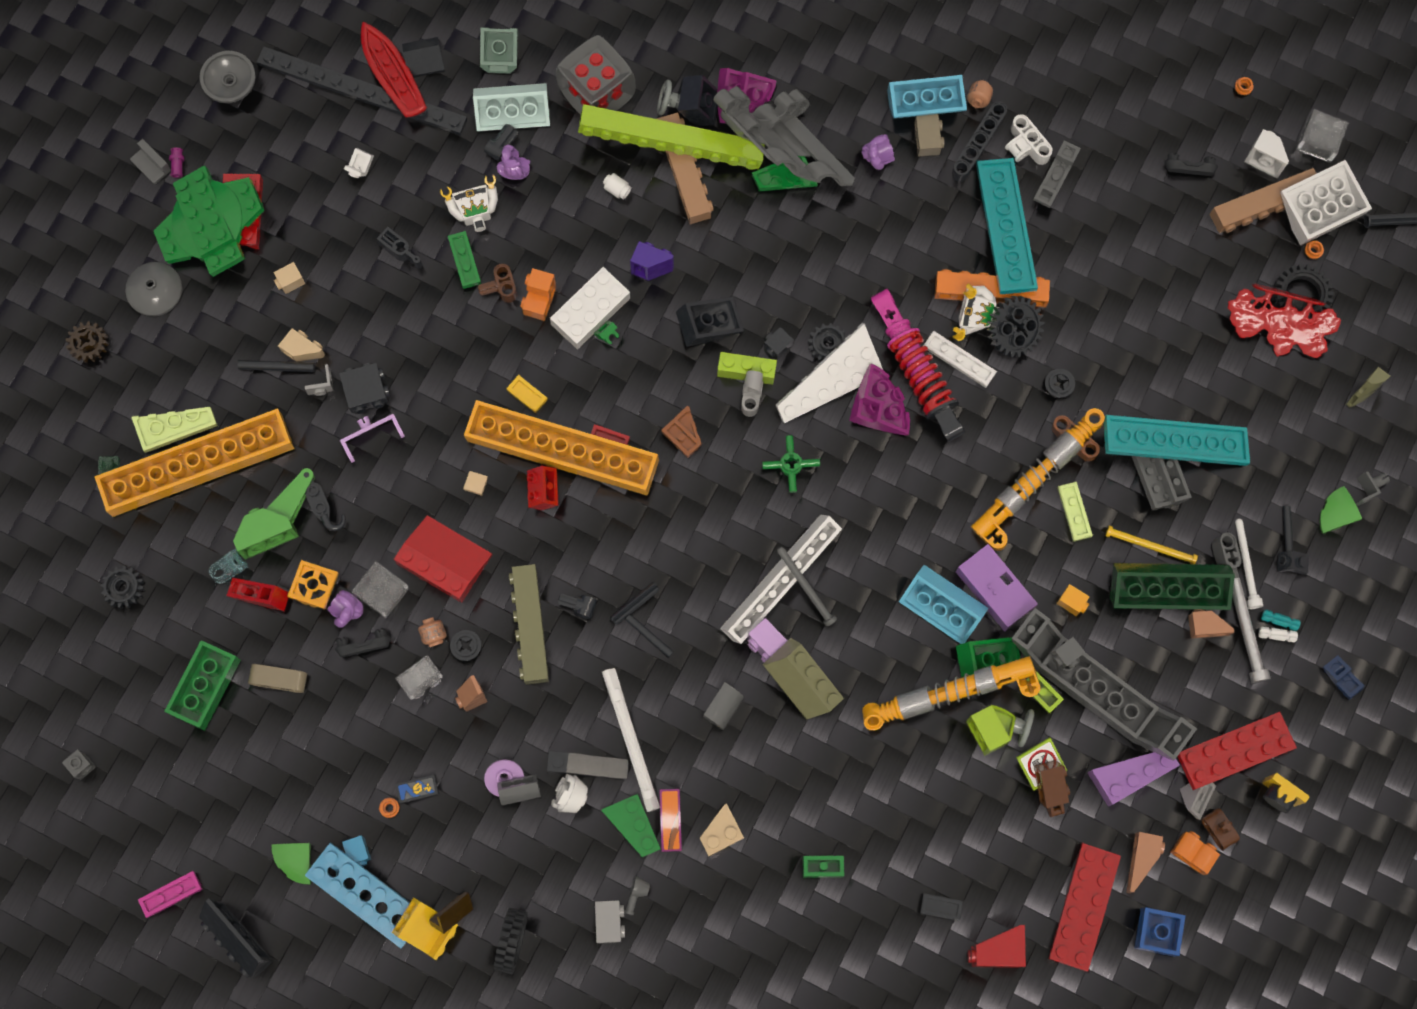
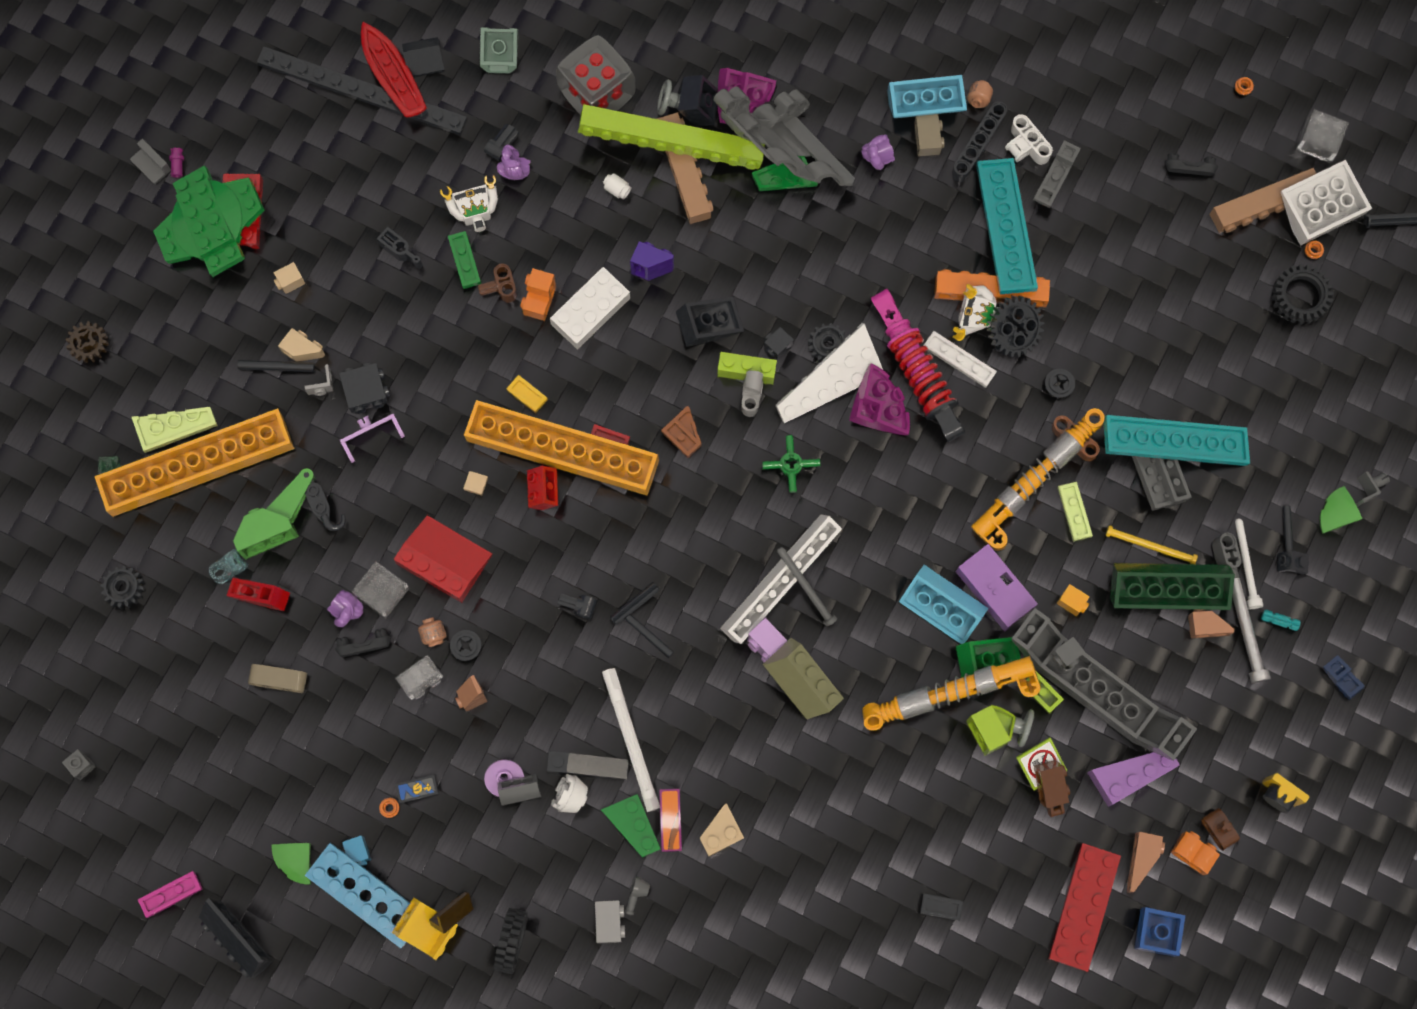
(158, 298): dark grey dish -> none
(202, 685): green brick -> none
(223, 68): dark grey dish -> none
(322, 601): light orange piece -> none
(359, 163): white bracket -> none
(513, 105): light aqua slope -> none
(529, 623): olive brick -> none
(605, 331): green tile -> none
(723, 706): dark grey brick -> none
(823, 866): green brick -> none
(1000, 950): red slope -> none
(1197, 799): light grey slope -> none
(1236, 751): red plate -> none
(1268, 154): white slope -> none
(1278, 634): white axle -> none
(1285, 324): red plant -> none
(1373, 382): olive slope -> none

